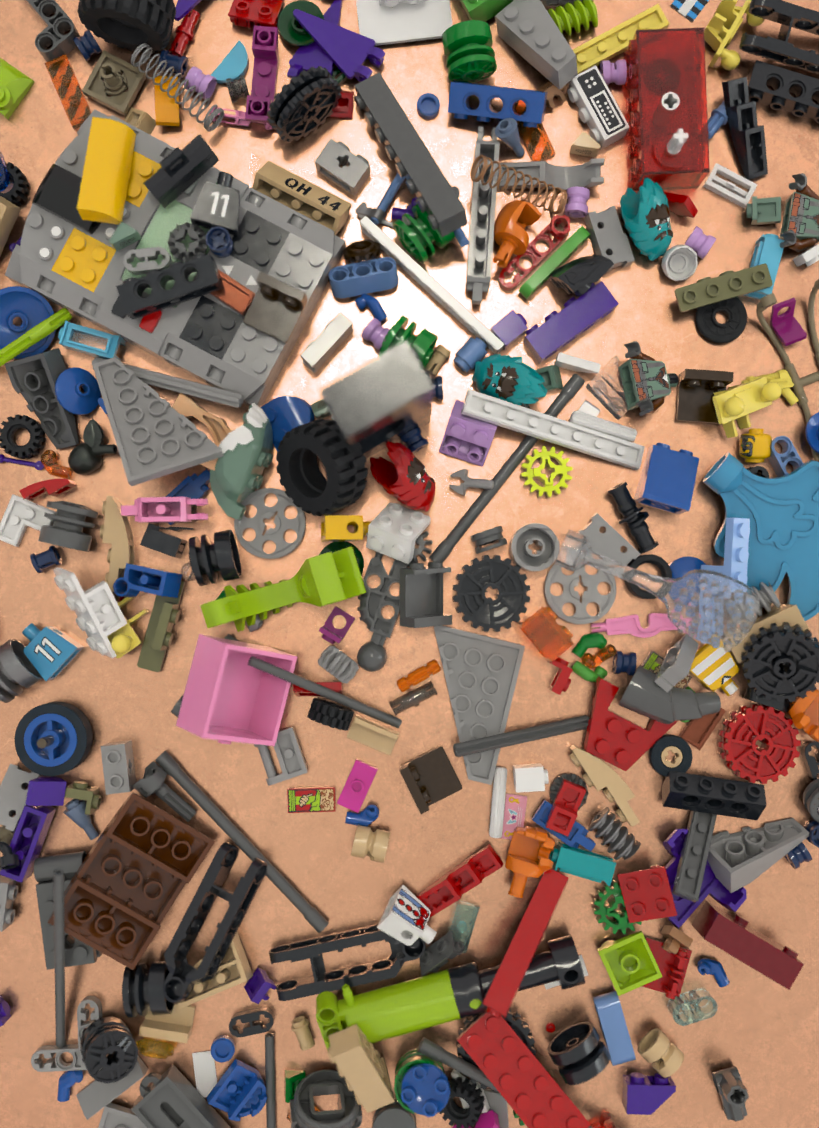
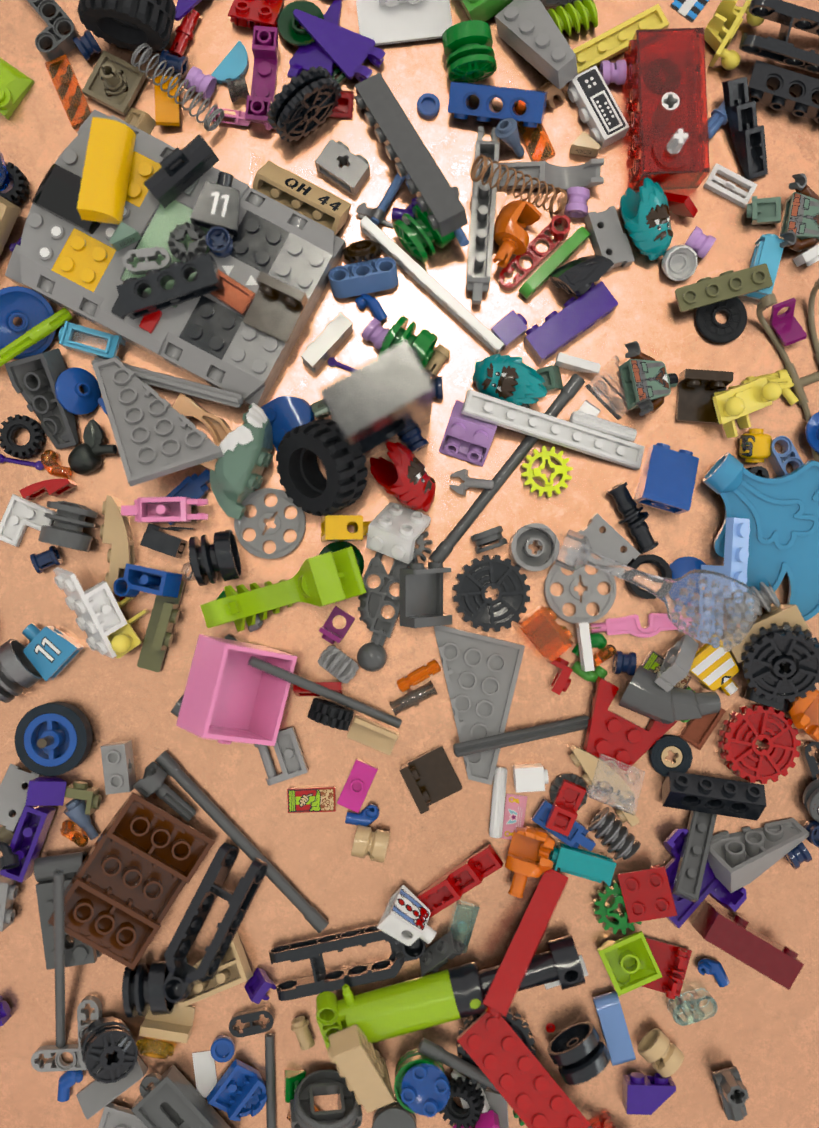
(73, 834): none -> clear orange arm
(332, 362): none -> dark purple hinge
(469, 353): medium blue brick -> none
(584, 646): none -> white tile
(616, 784): none -> clear hinge
(675, 939): medium nougat tile -> none

